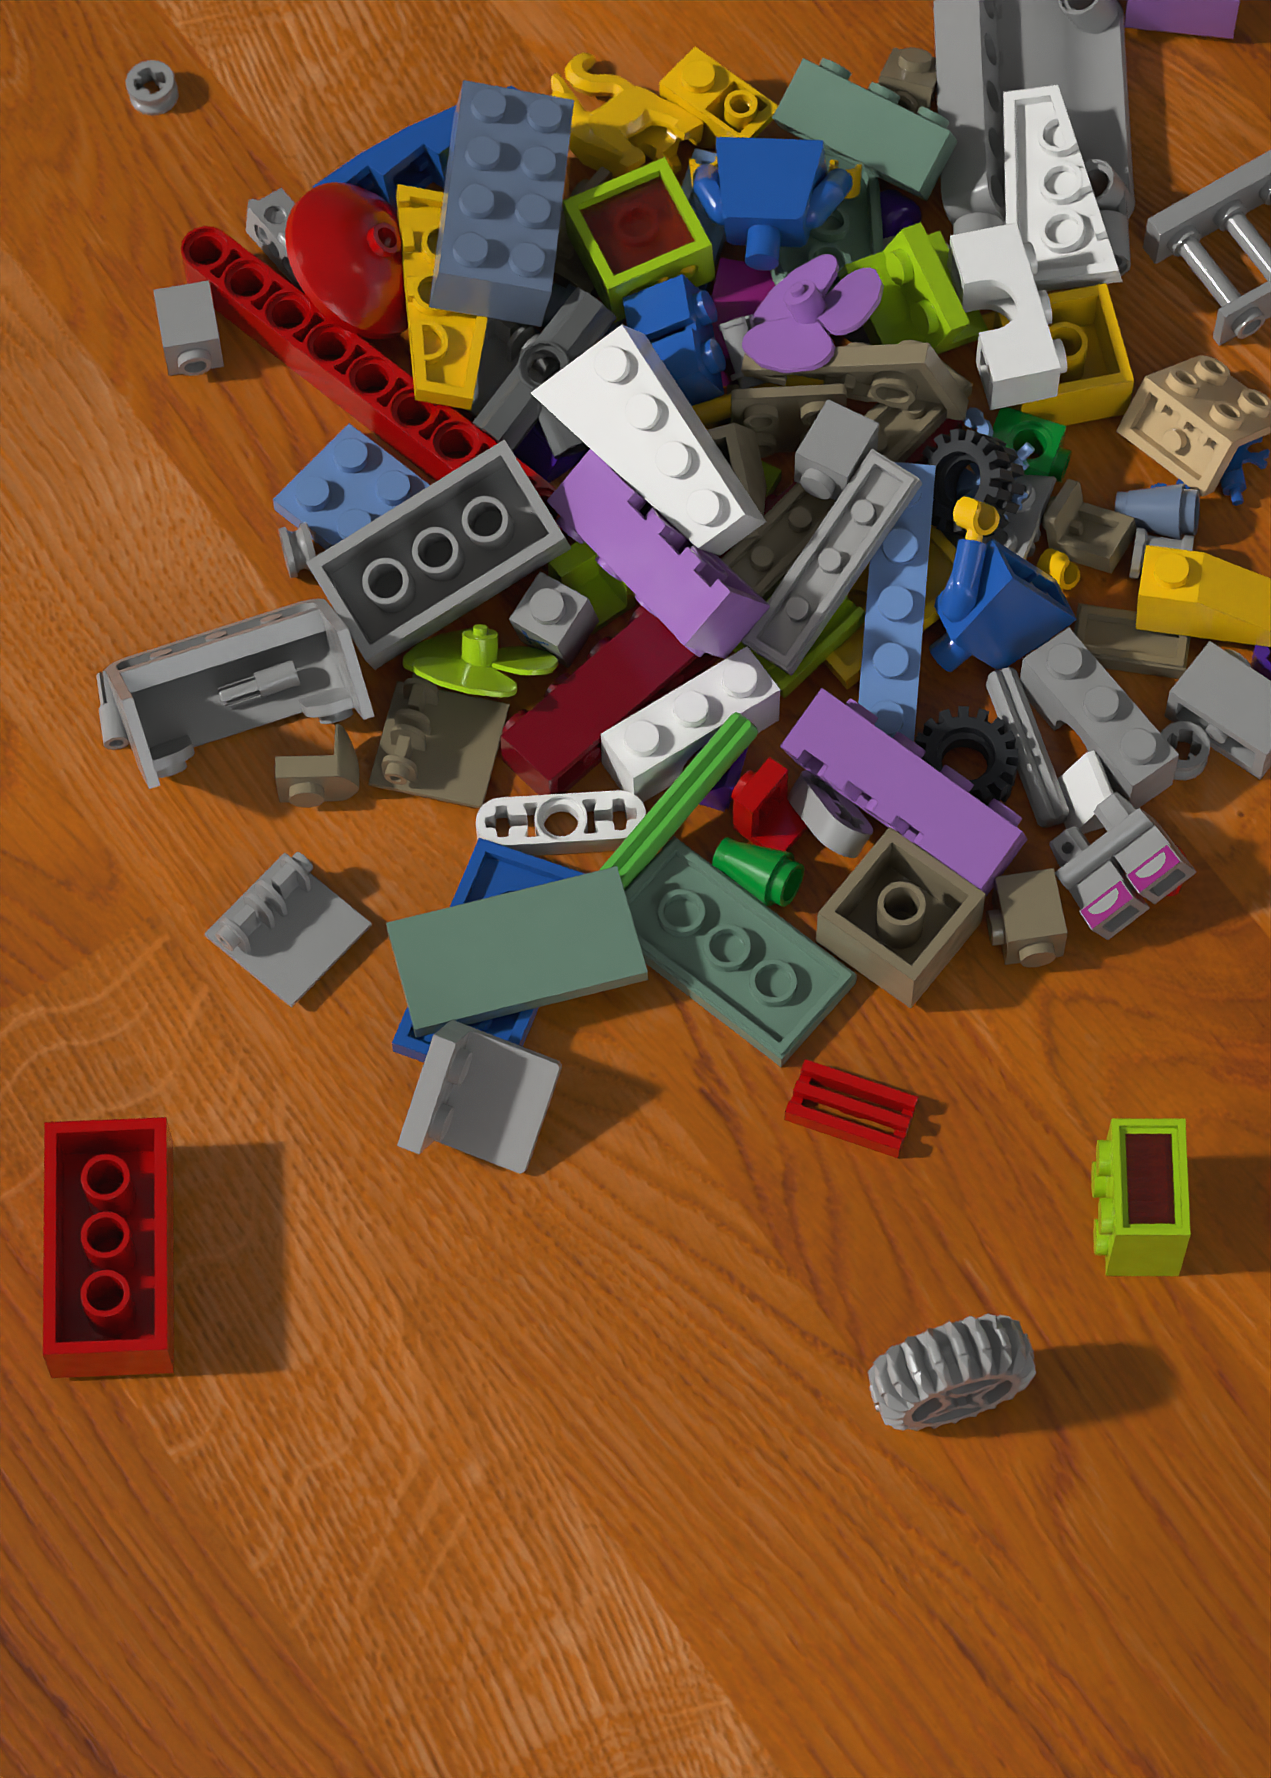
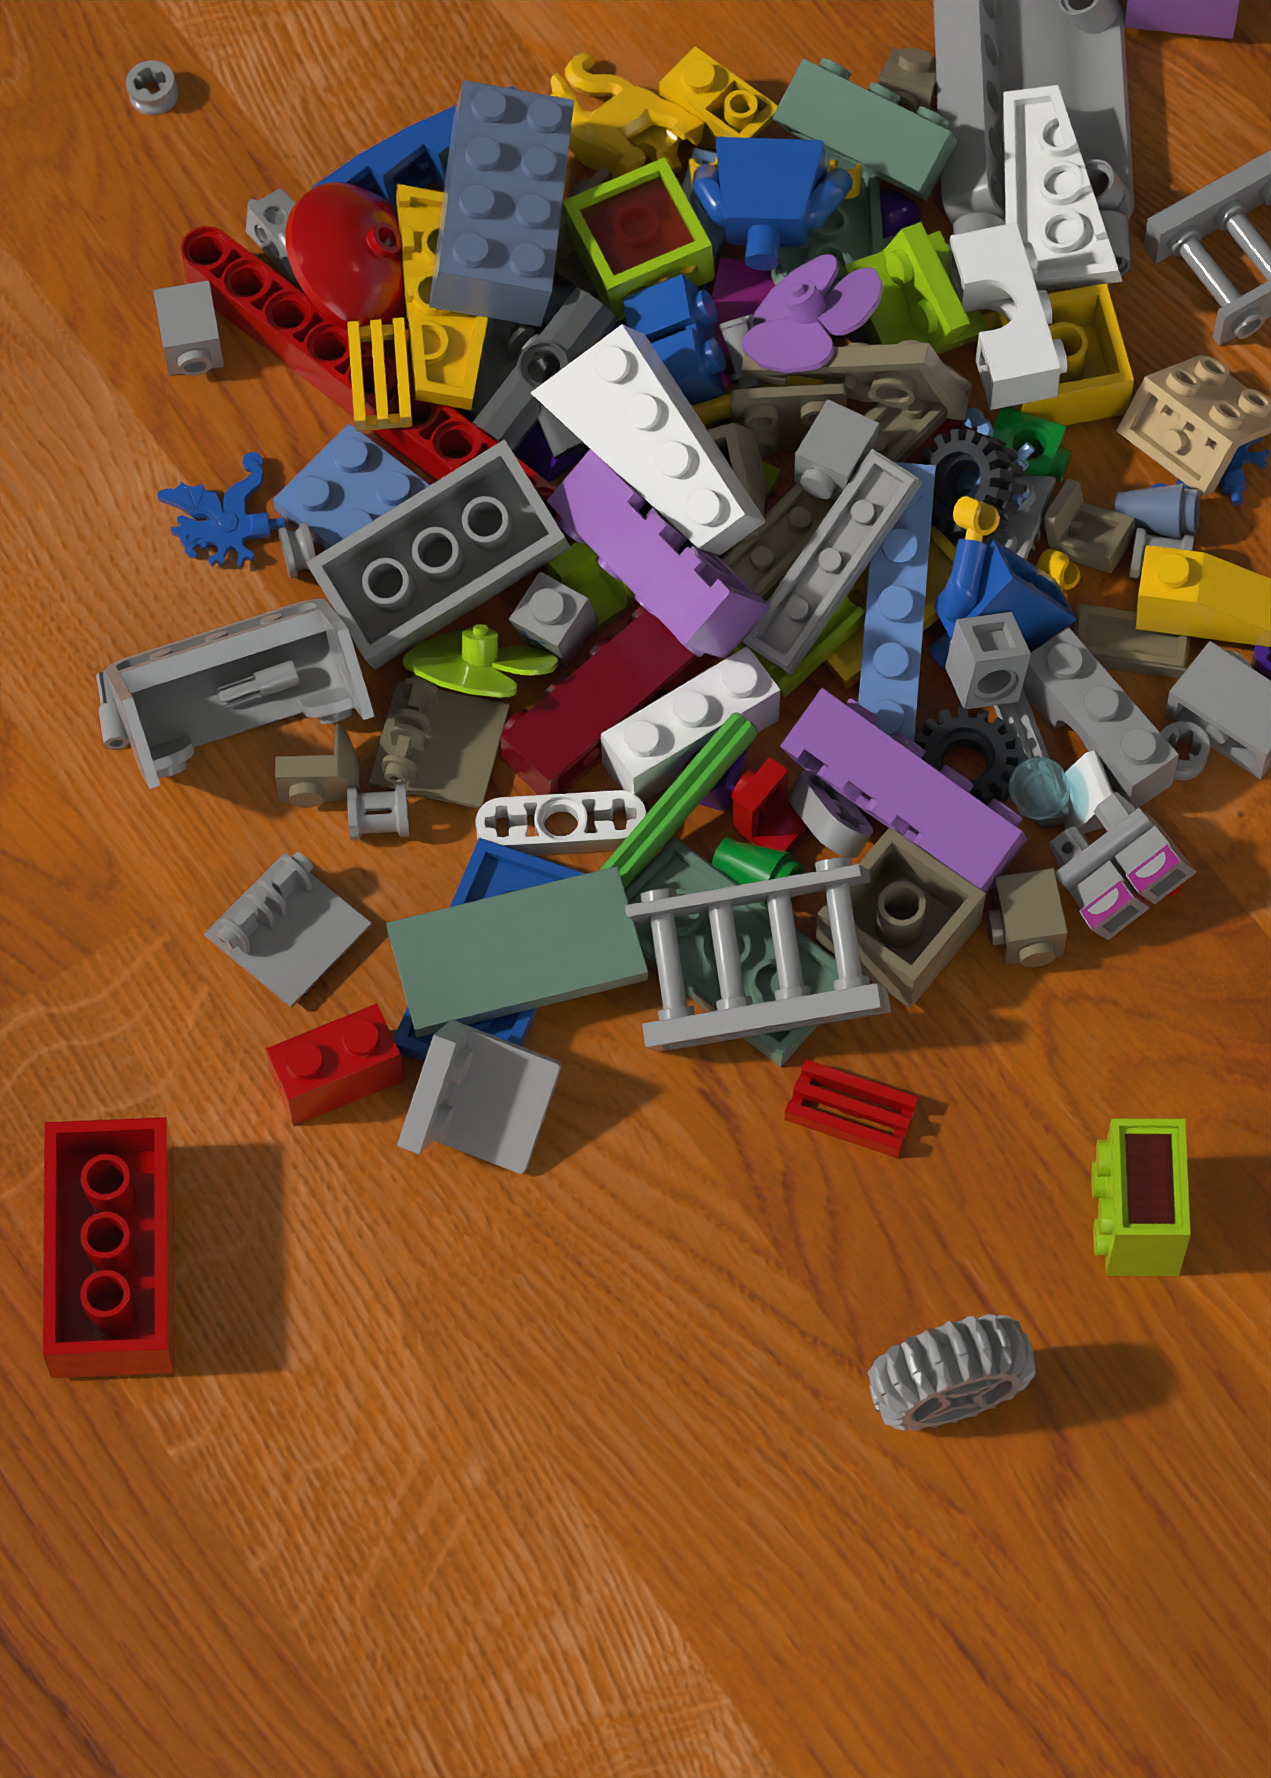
(224, 526): none -> blue piece
(335, 1064): none -> red brick
(360, 803): none -> light grey bush
(377, 334): none -> yellow tile
(794, 1003): none -> light grey fence
(987, 660): none -> light grey brick
(1039, 788): none -> clear light blue tile

